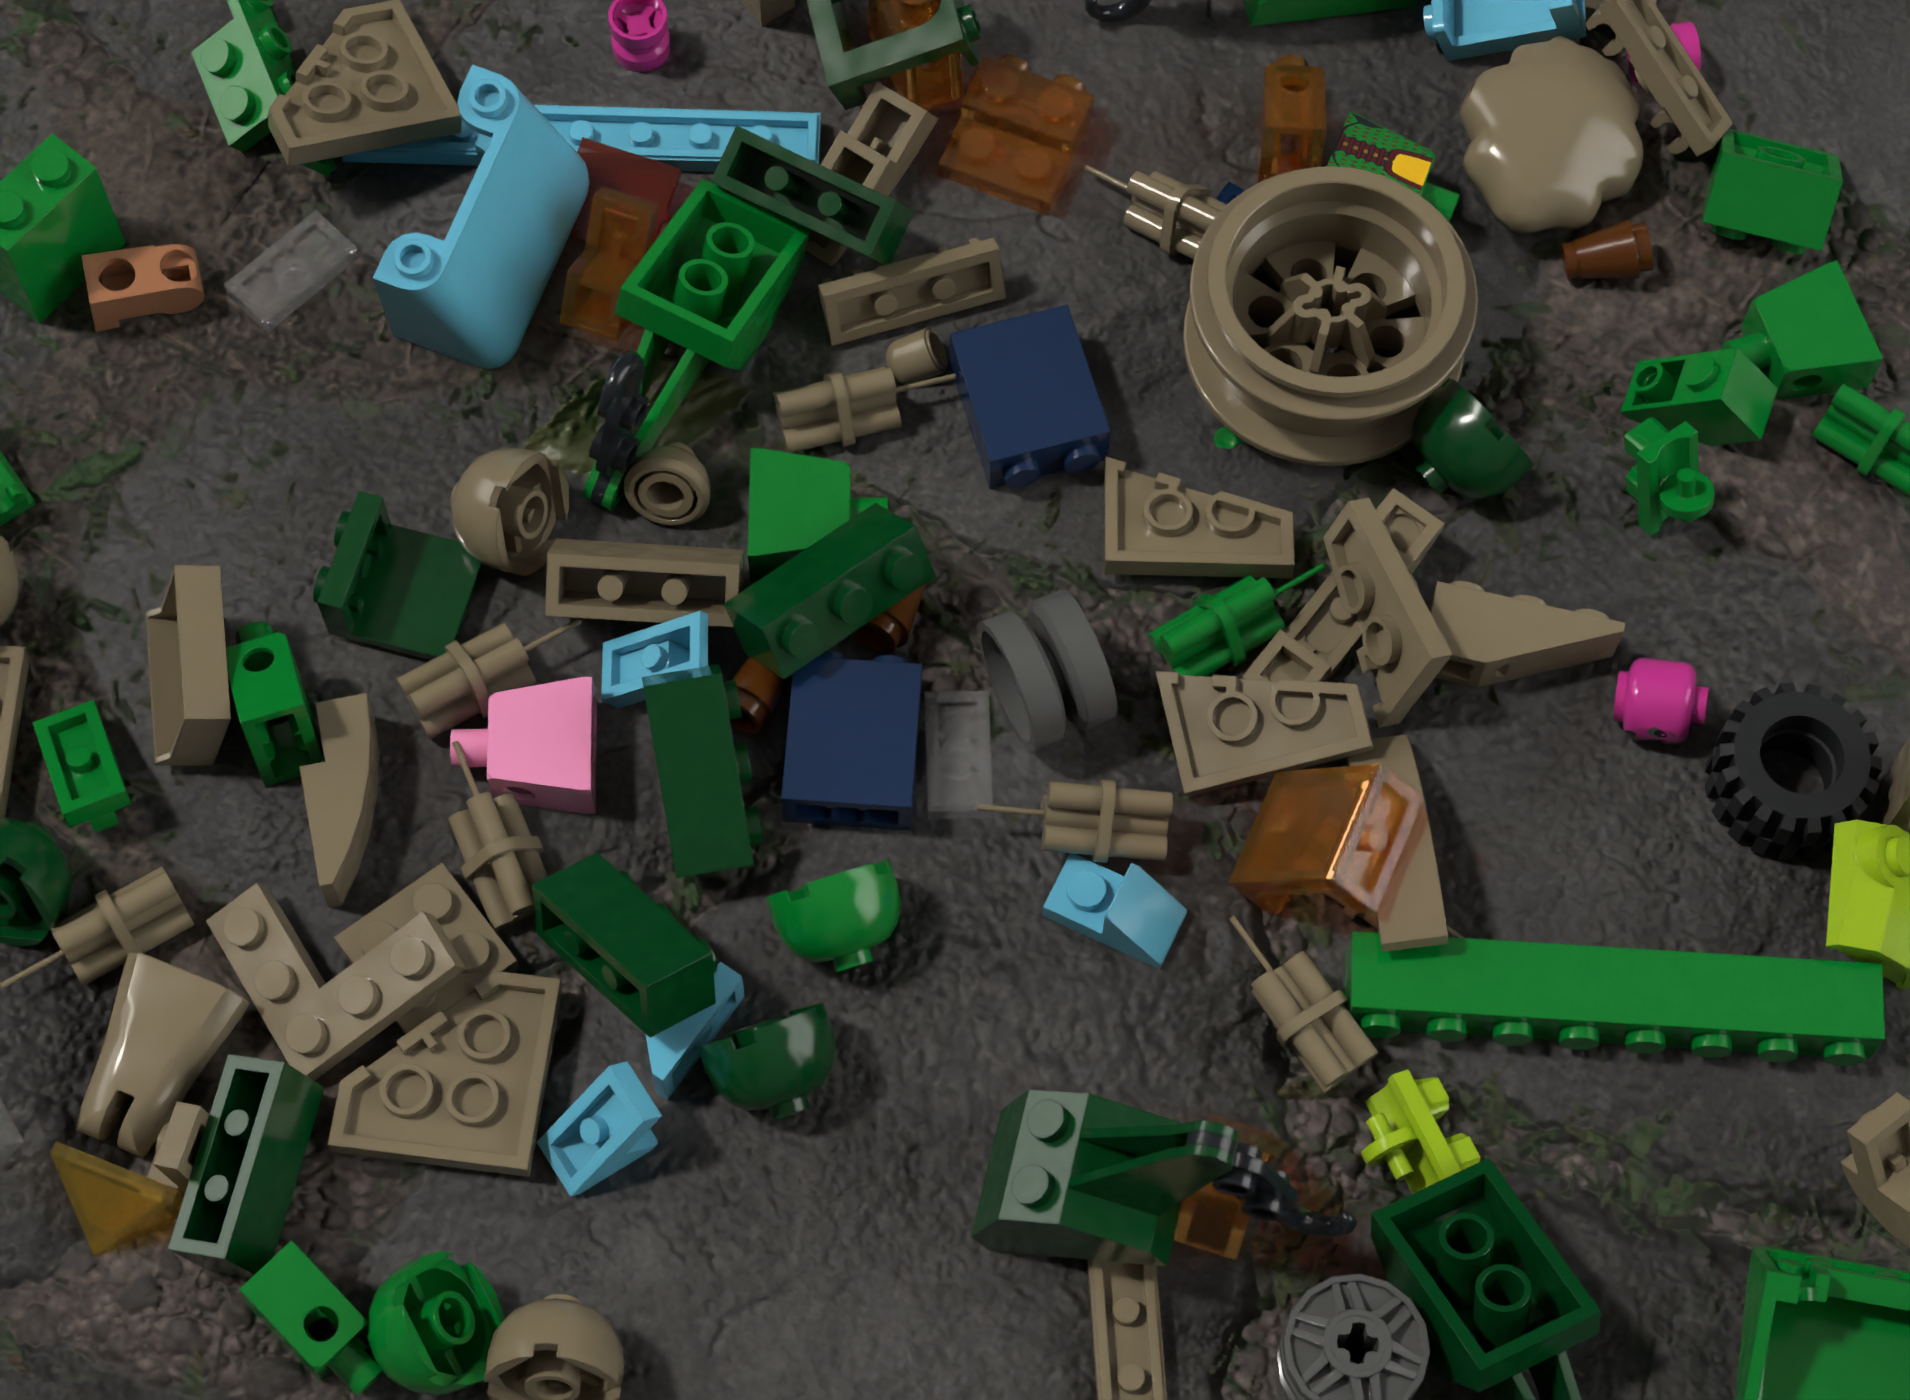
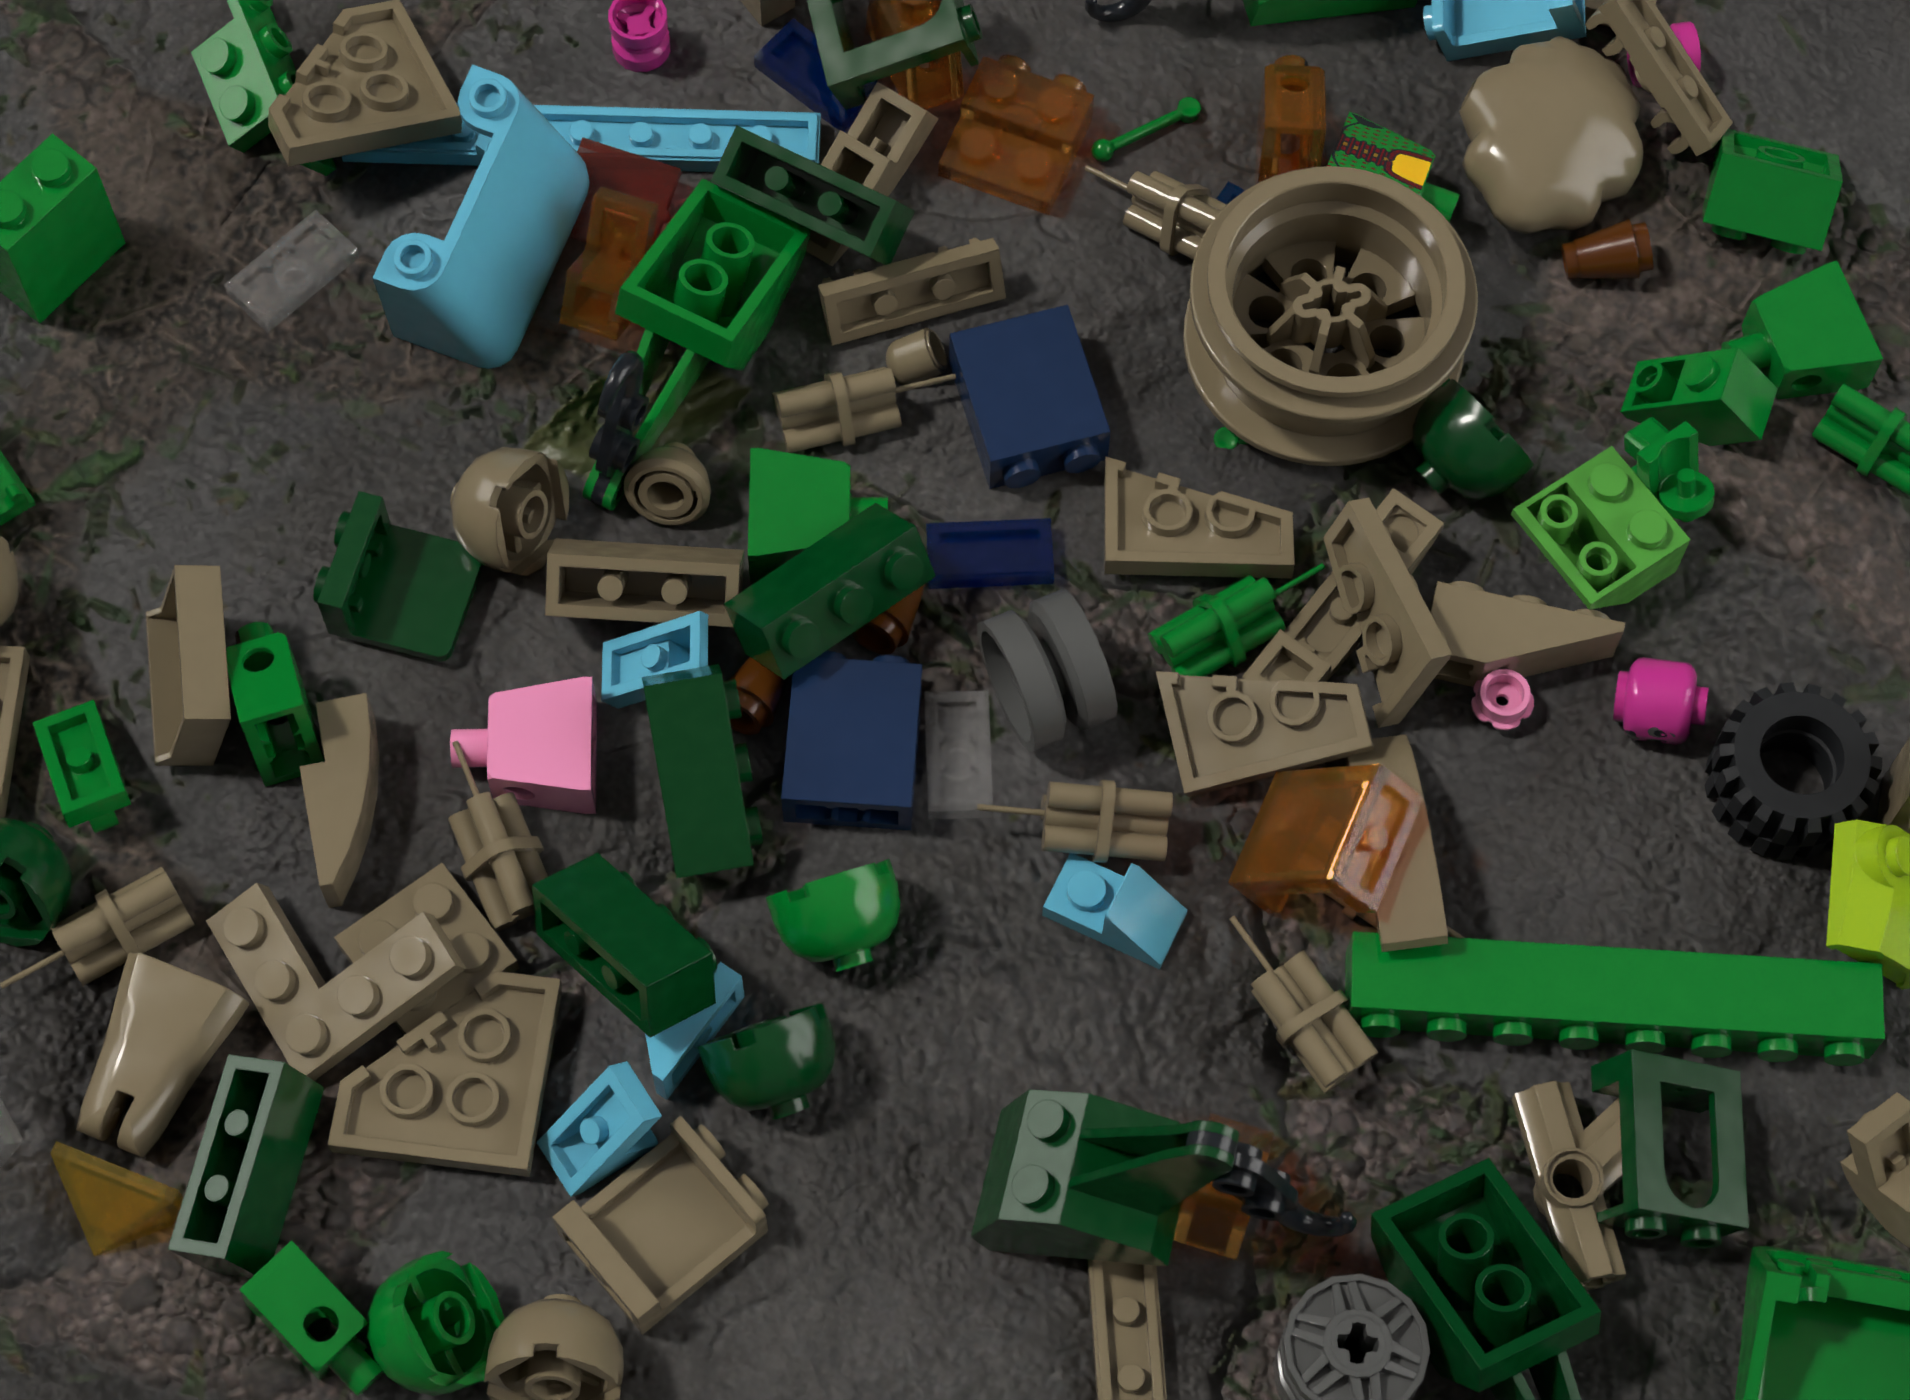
(142, 283): nougat leg -> none
(178, 1146): dark tan bracket -> none
(466, 675): dark tan piece -> none
(665, 1225): none -> dark tan panel
(796, 66): none -> clear blue tile
(990, 553): none -> clear blue tile
(1187, 112): none -> green hinge
(1409, 1135): lime hips -> none
(1508, 685): none -> bright pink plate
(1591, 1155): none -> dark tan piece
(1604, 531): none -> bright green slope
(1649, 1207): none -> dark green panel

